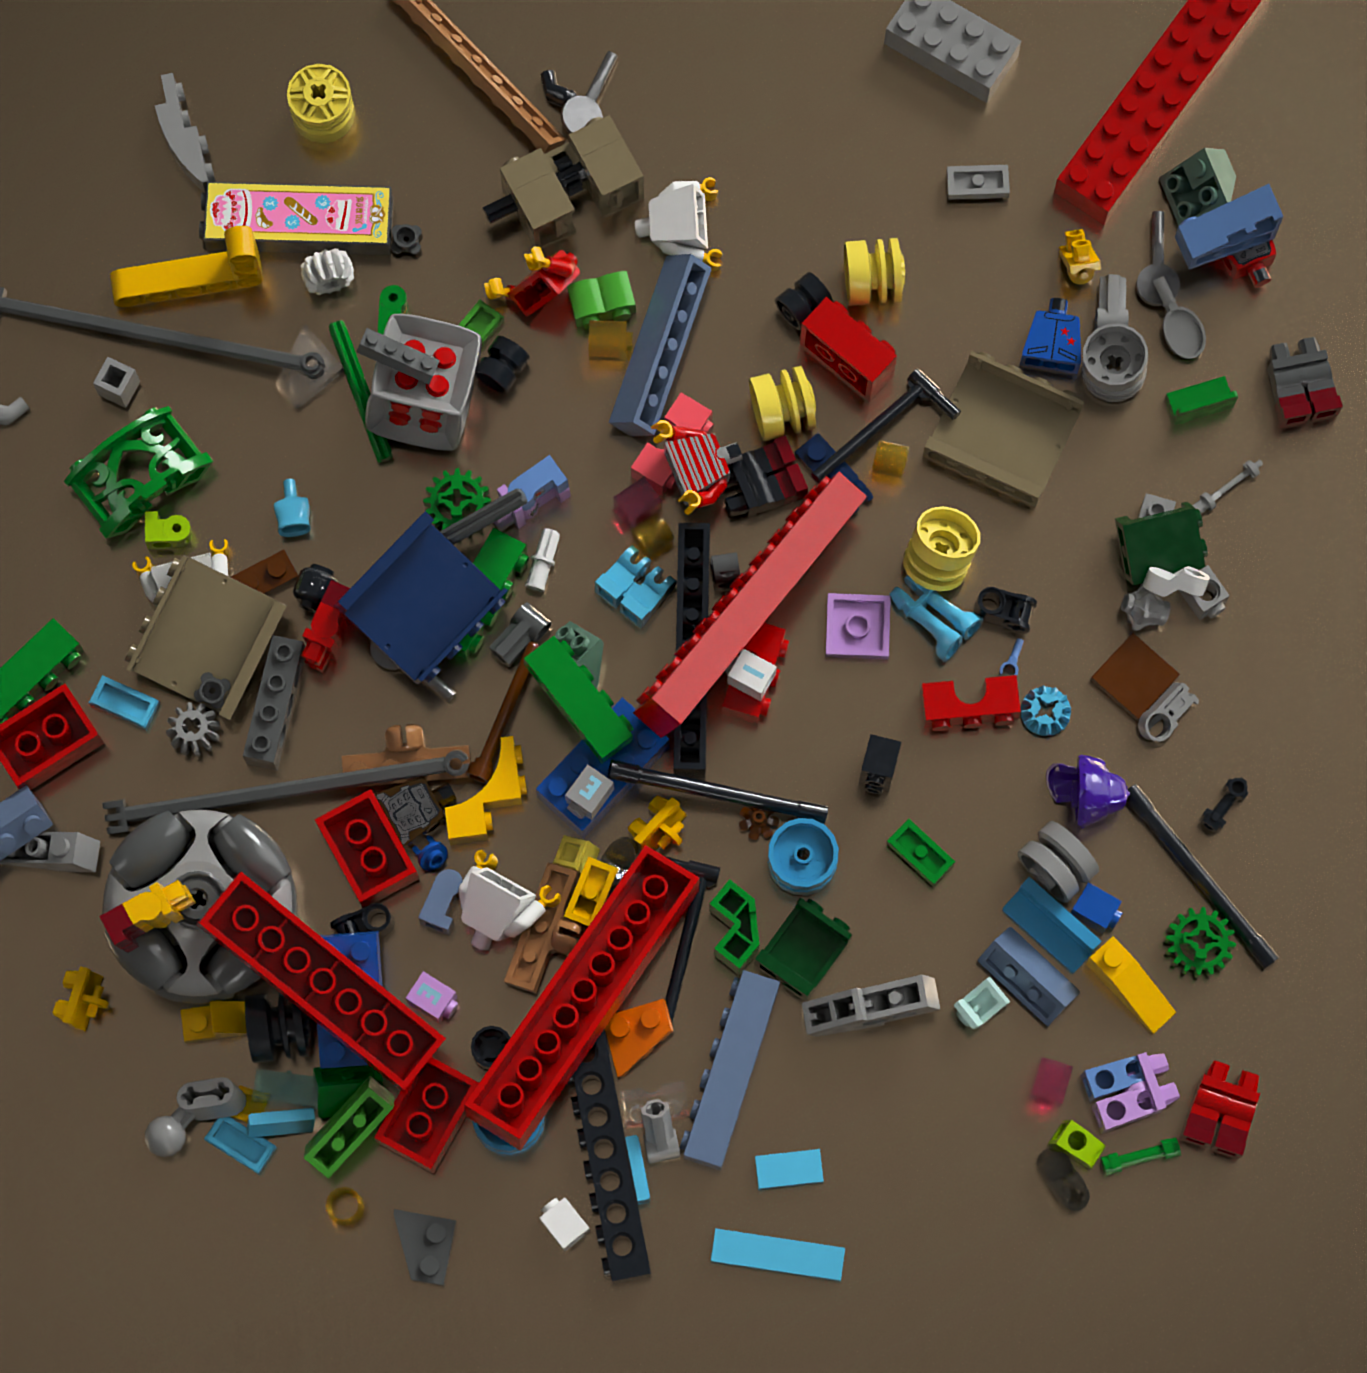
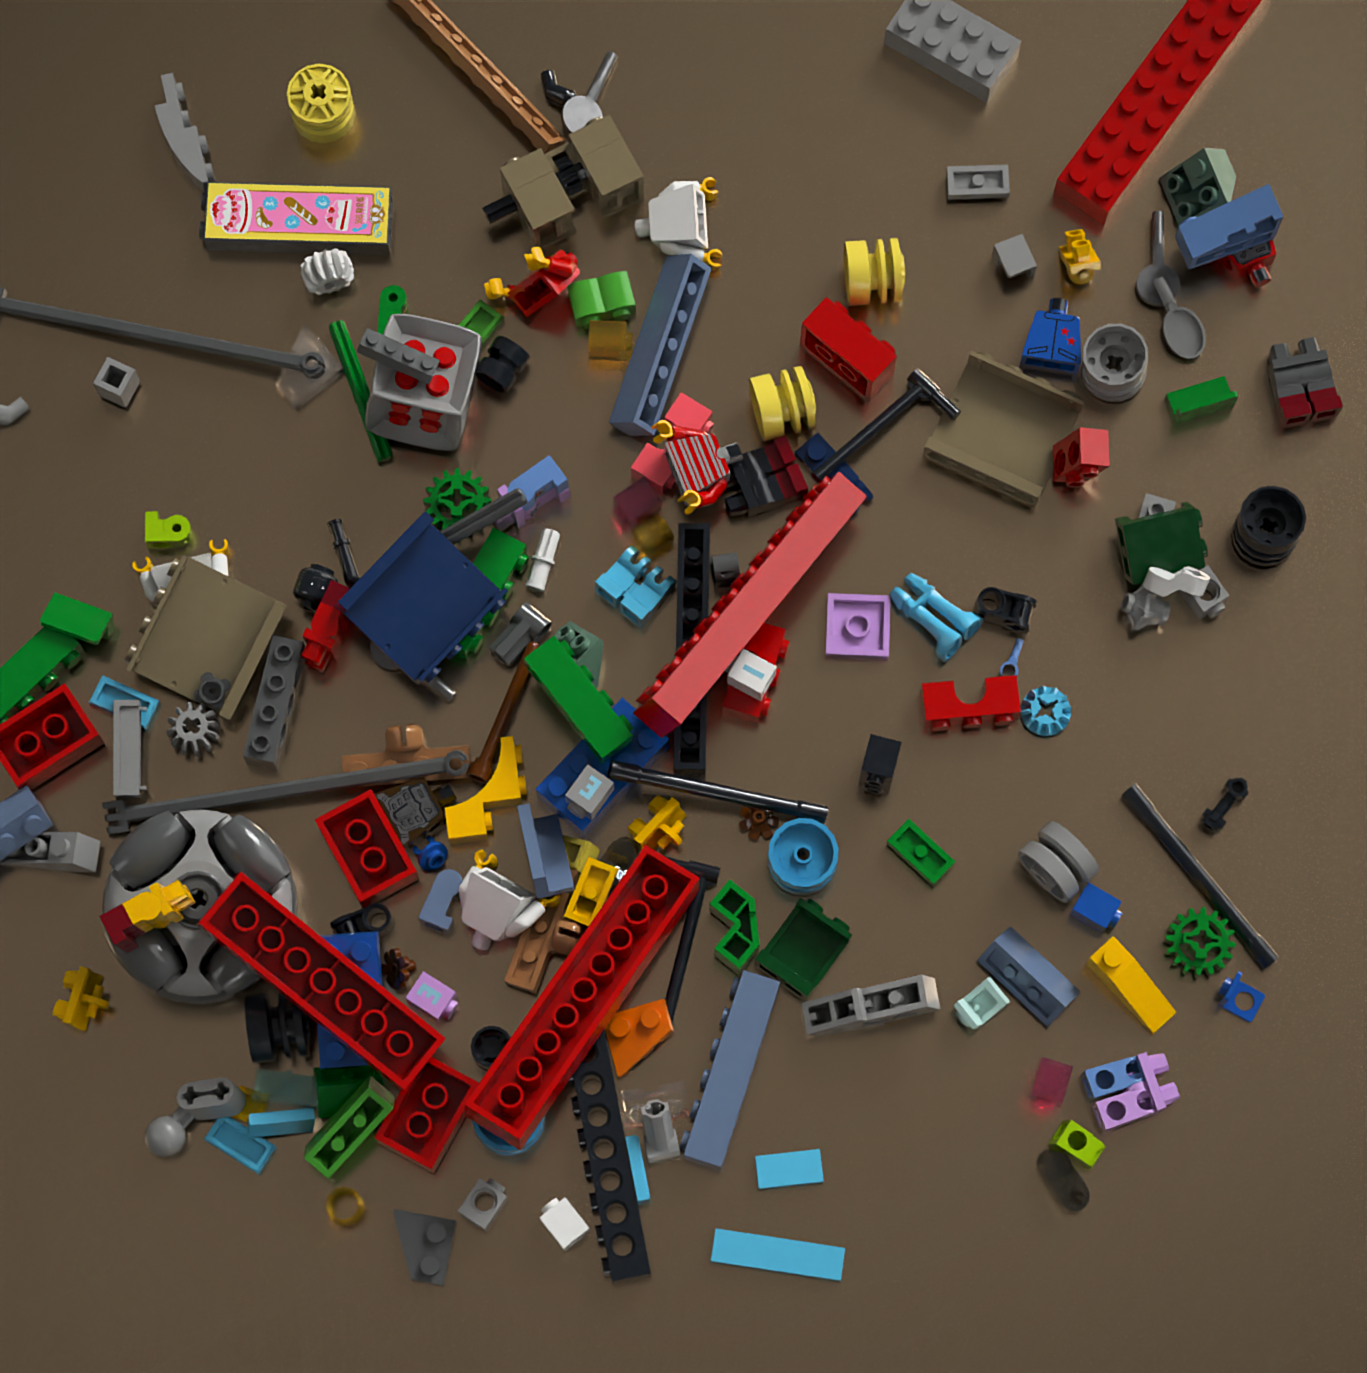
(77, 619): none -> green panel
(127, 749): none -> light grey container
(129, 510): green fence -> none
(191, 276): yellow beam -> none
(215, 1021): yellow slope -> none
(269, 574): reddish brown plate -> none
(292, 512): medium azure piece -> none
(342, 544): none -> black piece
(397, 968): none -> reddish brown plant
(400, 232): dark grey plate -> none
(480, 1218): none -> light grey brick
(546, 853): none -> sand blue panel
(800, 302): black wheel -> none
(890, 459): clear yellow piece -> none
(941, 548): light yellow wheel -> none
(1014, 257): none -> light grey panel
(1051, 925): dark azure panel -> none
(1081, 456): none -> red brick
(1089, 787): dark purple head -> none
(1111, 301): light grey piece -> none
(1135, 676): reddish brown tile -> none
(1166, 1149): green bar -> none
(1169, 708): light grey piece -> none
(1207, 501): light grey piece -> none
(1225, 1100): red hips -> none
(1231, 988): none -> blue bracket
(1276, 512): none -> black wheel

